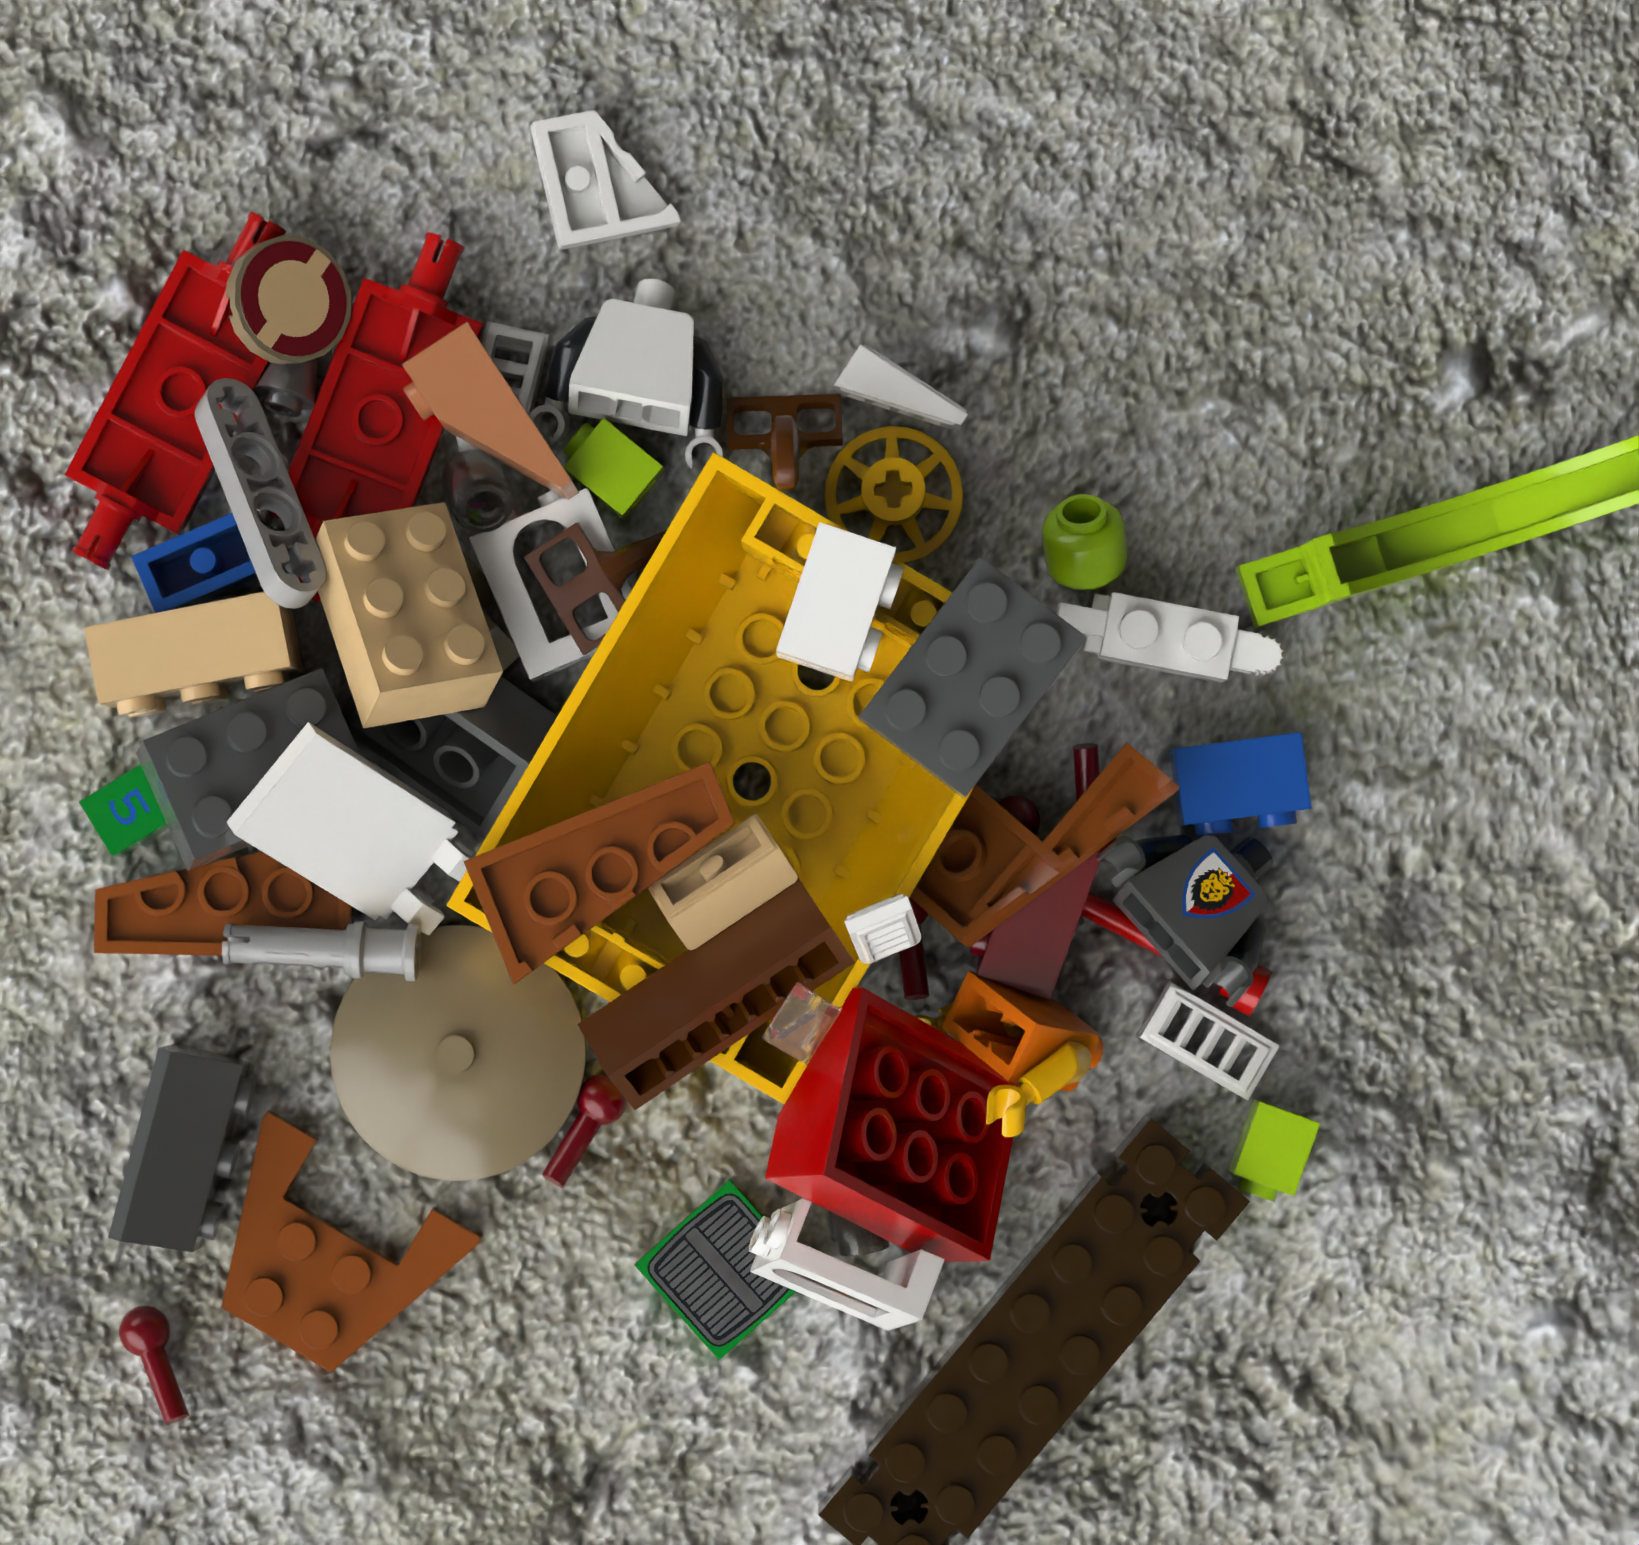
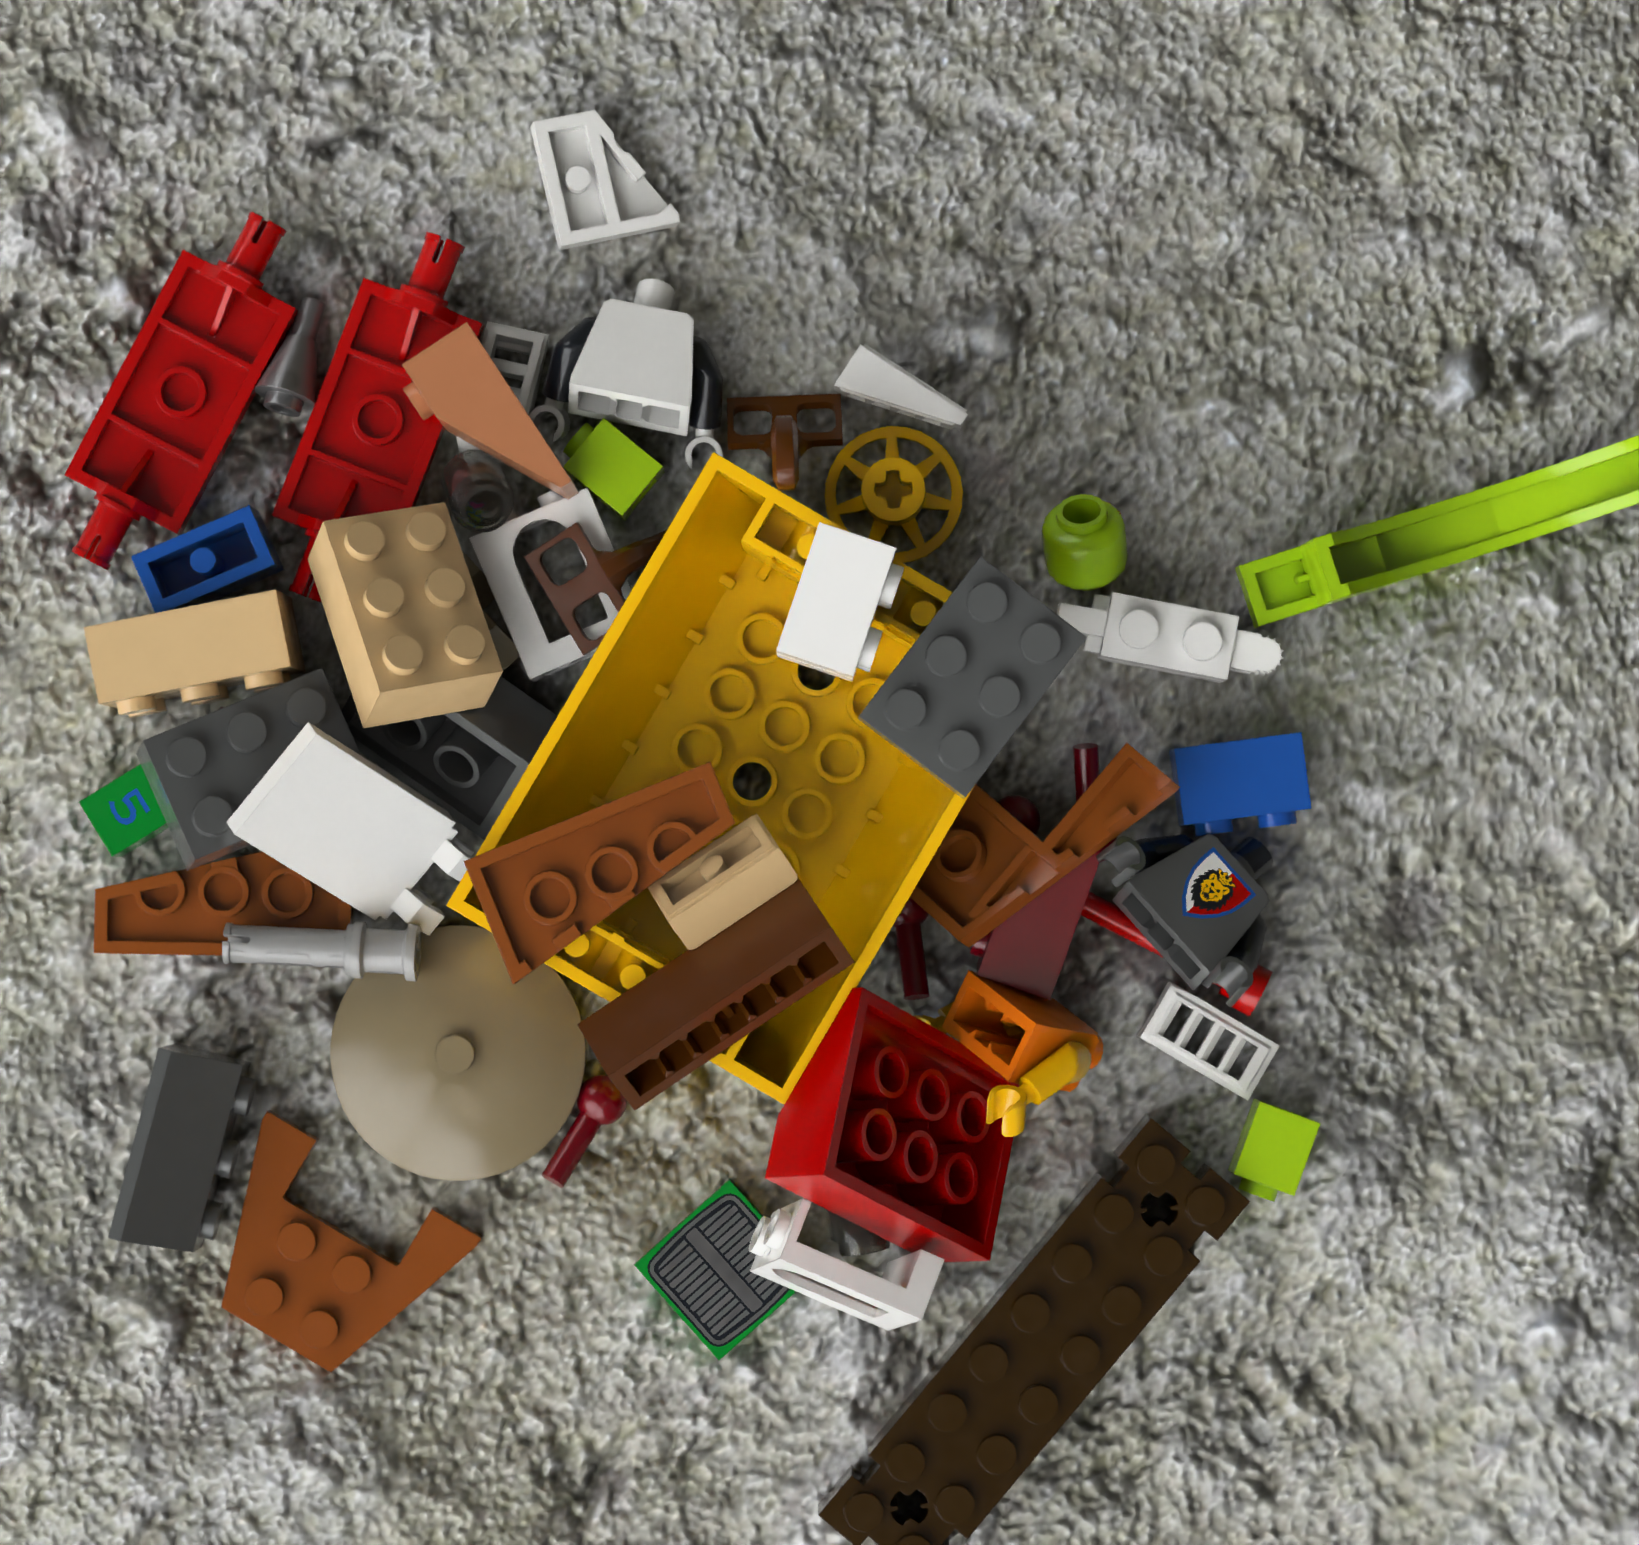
(145, 1334): dark red bar -> none
(249, 493): light grey beam -> none
(288, 300): tile -> none
(801, 1023): clear slope -> none
(883, 928): white slope -> none

